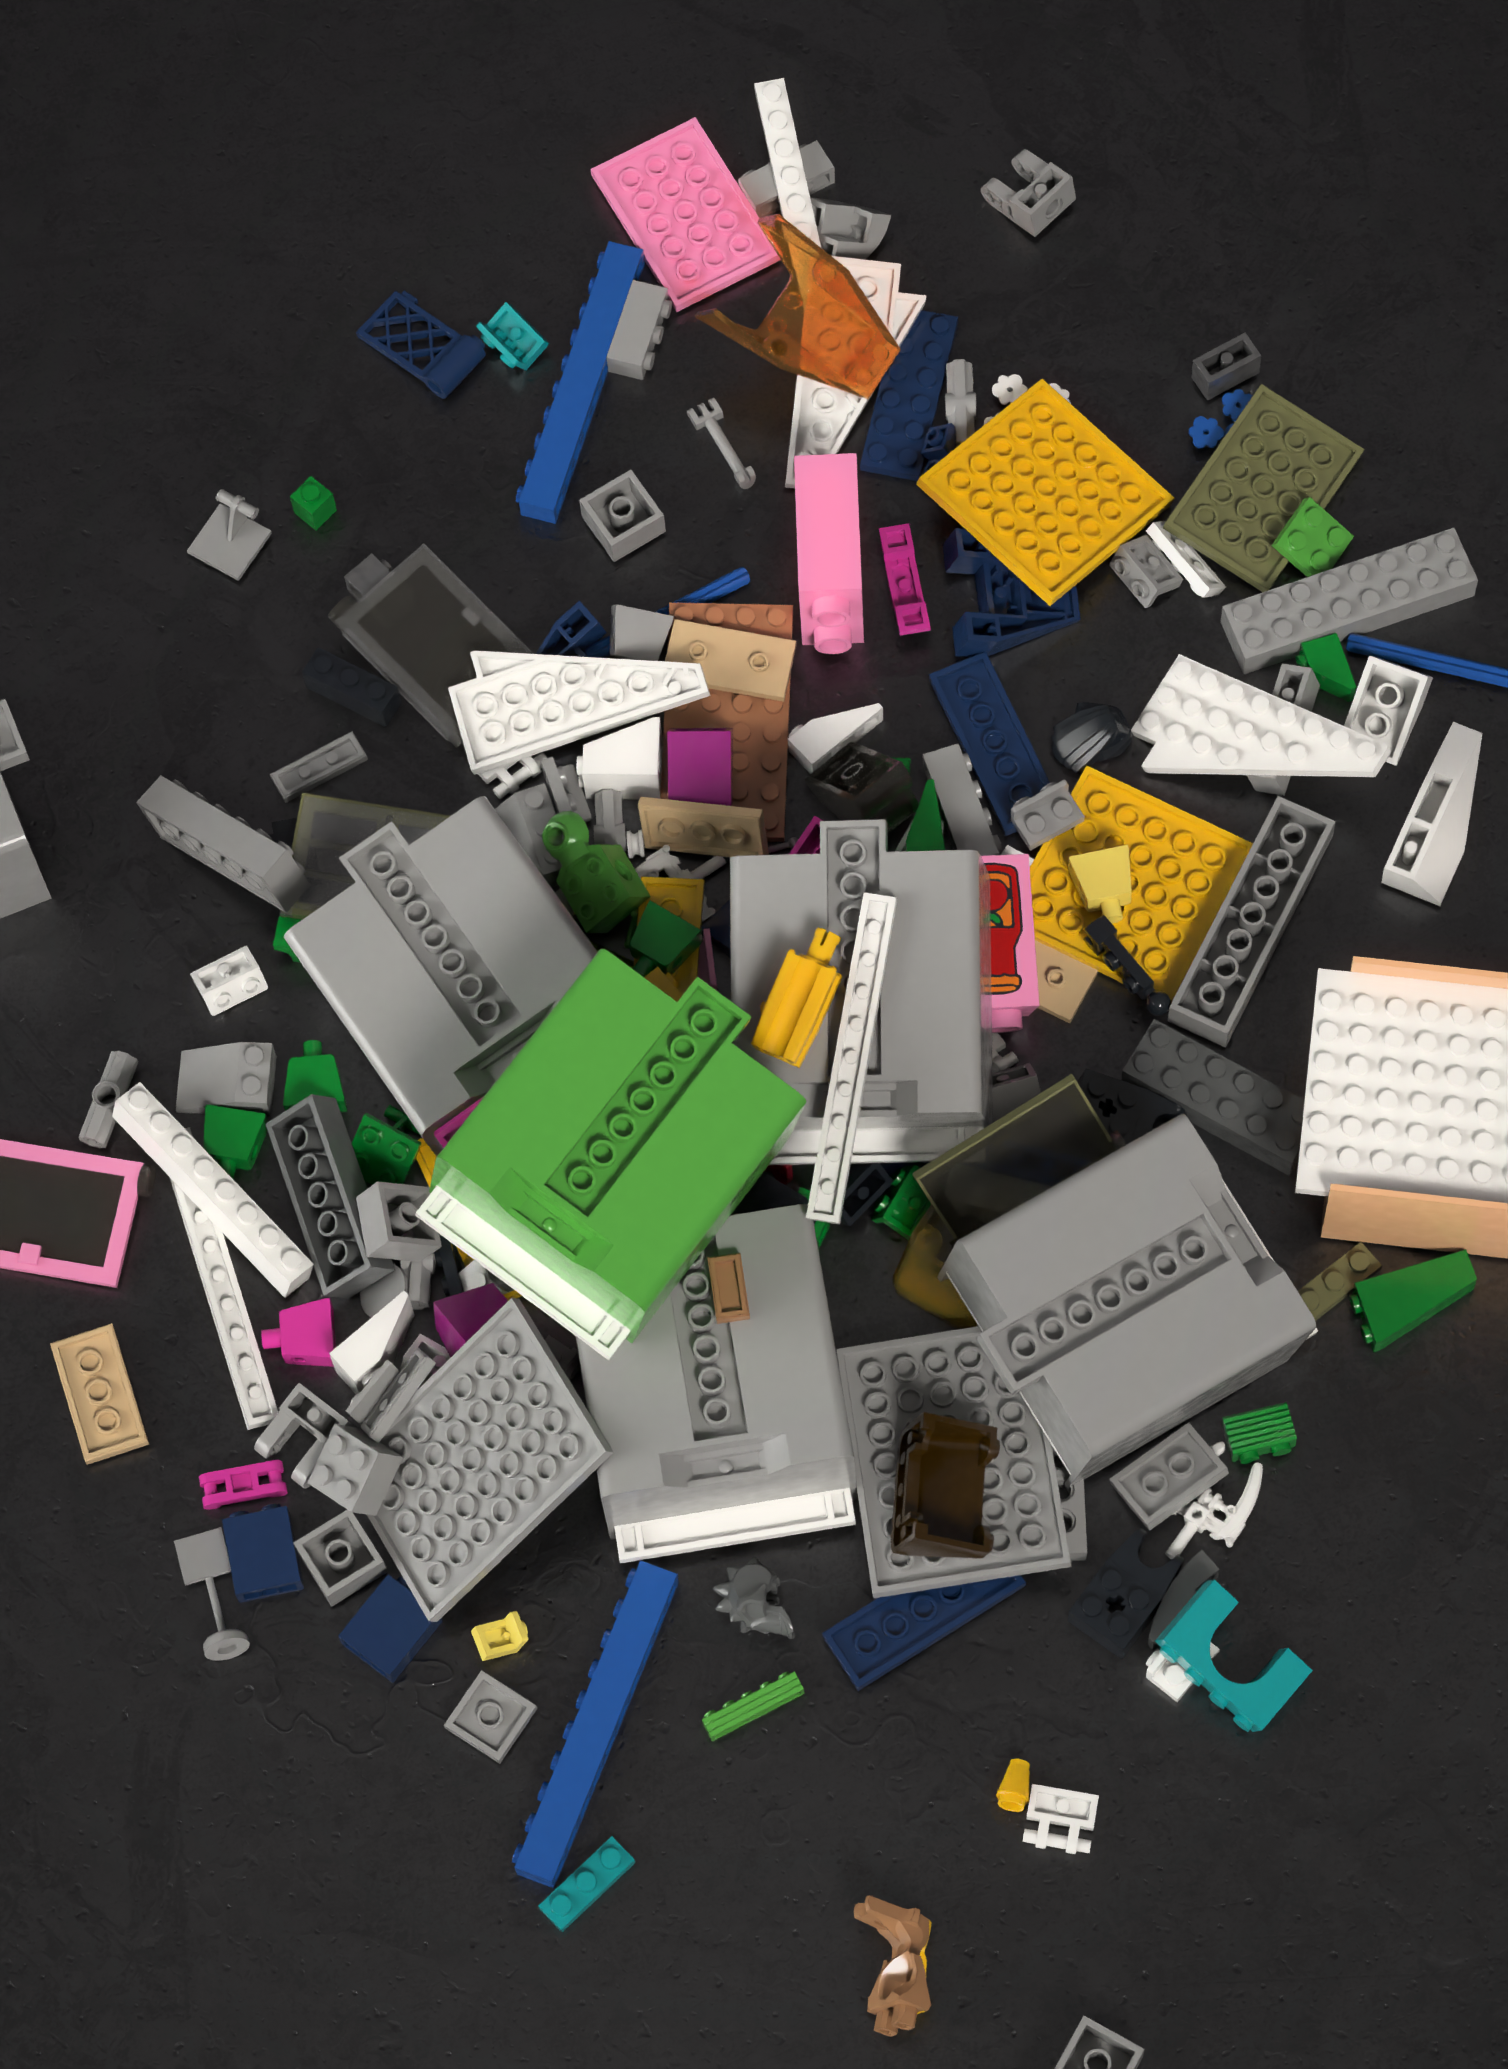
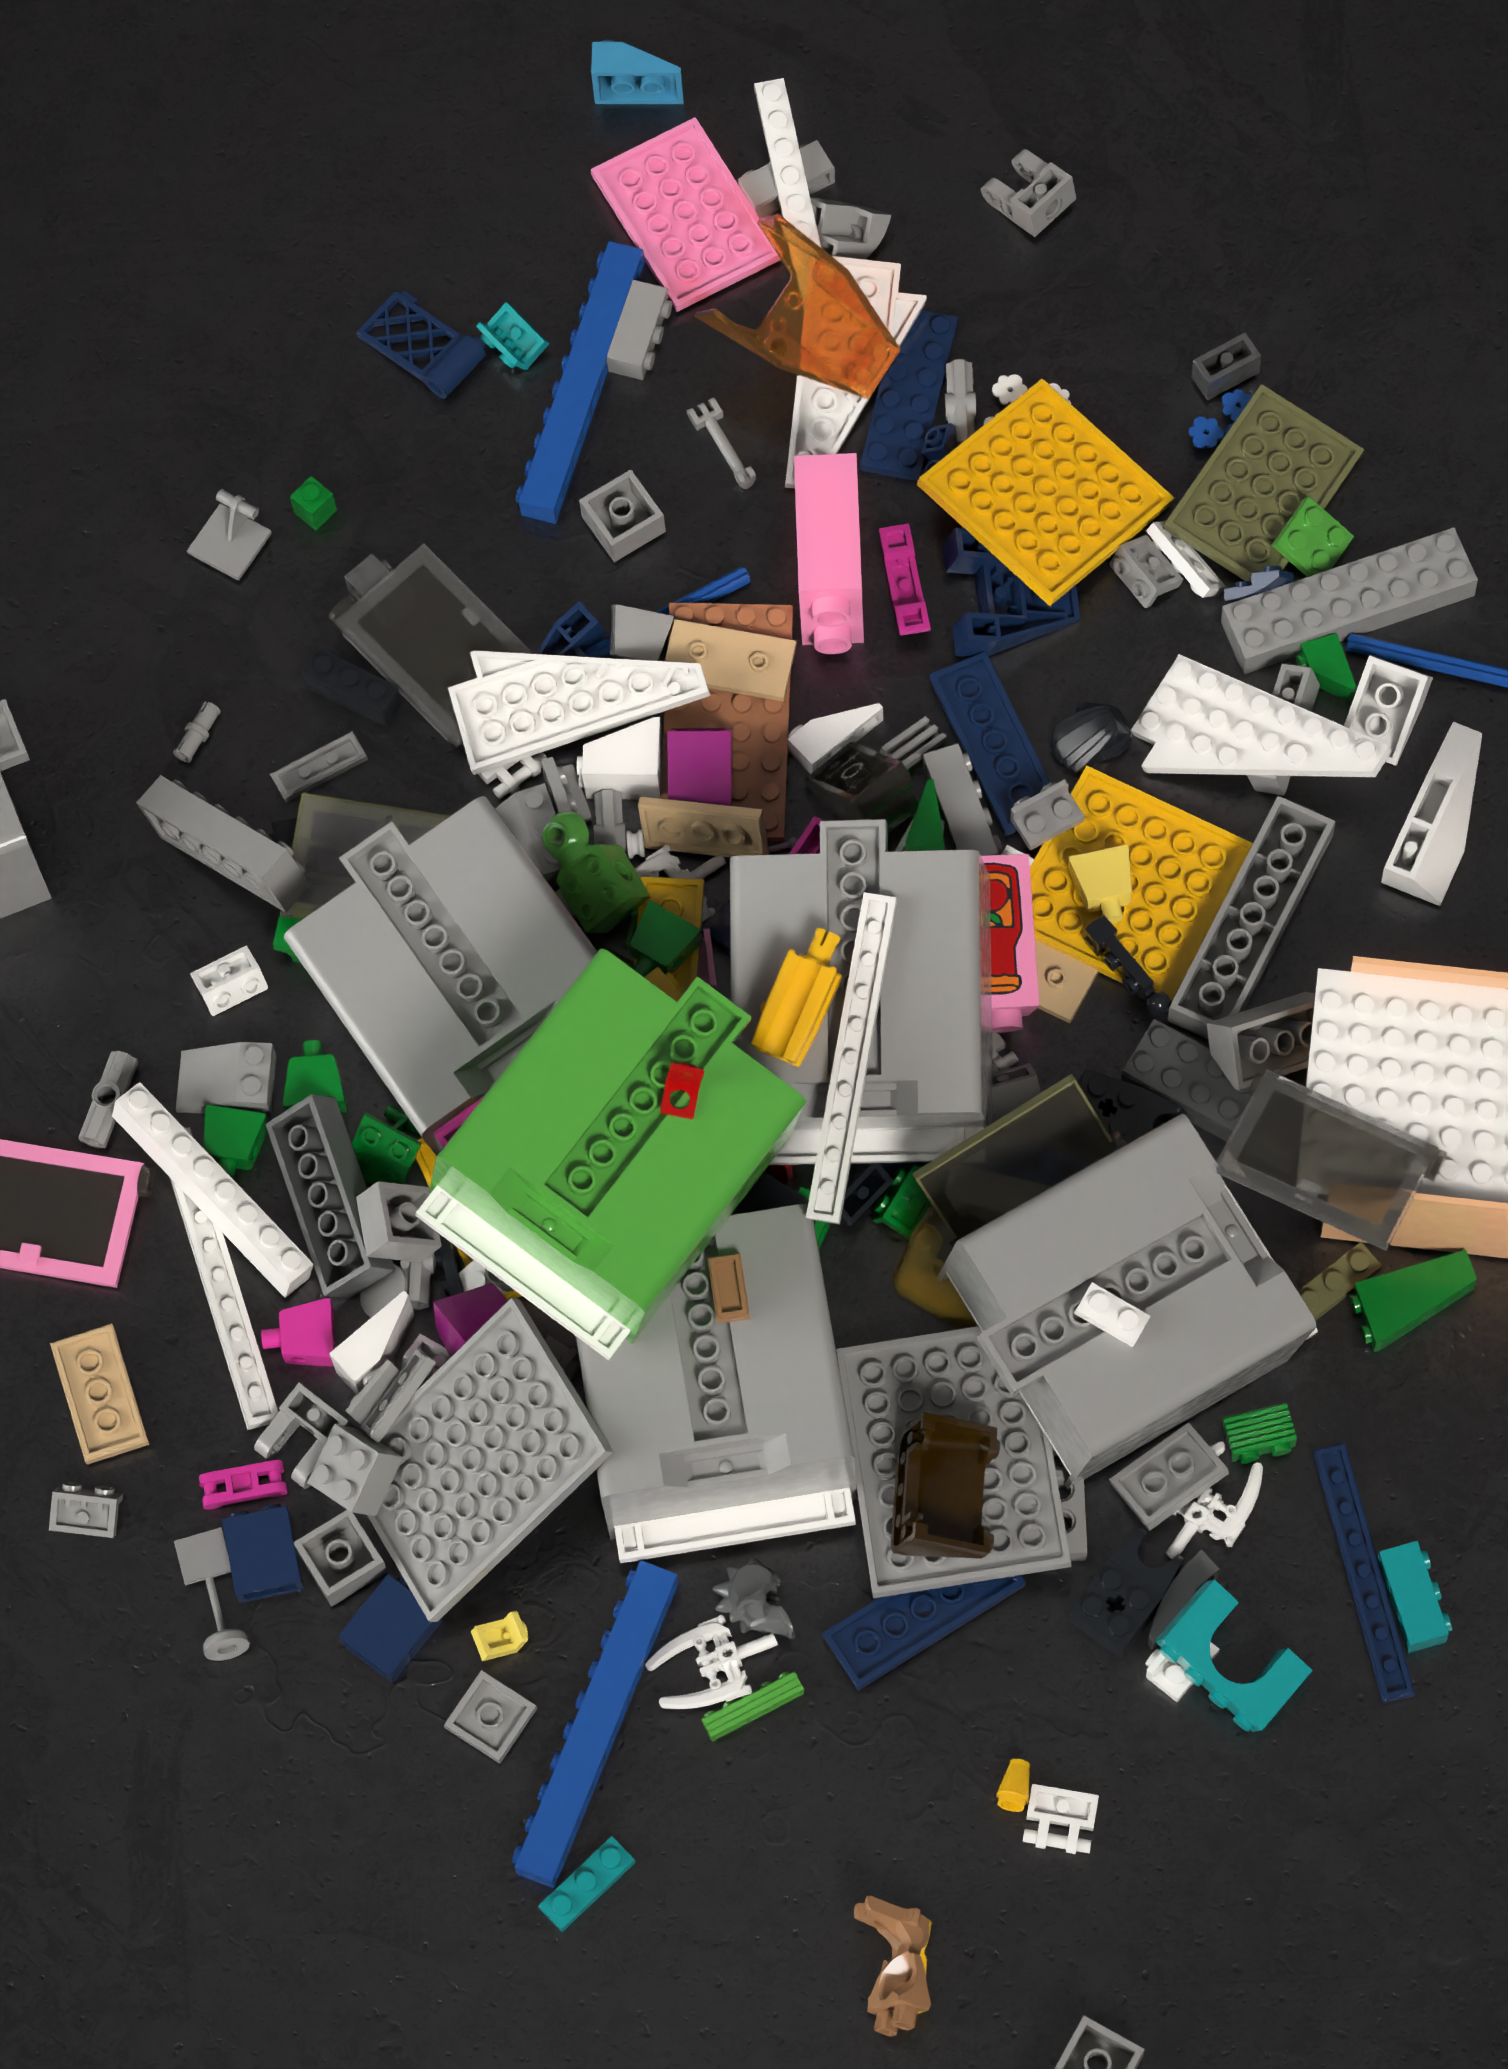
(85, 1510): none -> light grey bracket
(196, 732): none -> light grey pin
(633, 76): none -> dark azure slope
(684, 1078): none -> red bracket
(724, 1658): none -> white bar
(929, 731): none -> light grey tile
(1112, 1314): none -> white plate
(1260, 582): none -> slope
(1263, 1039): none -> light grey slope
(1327, 1159): none -> door
(1363, 1573): none -> dark blue tile
(1414, 1596): none -> teal brick

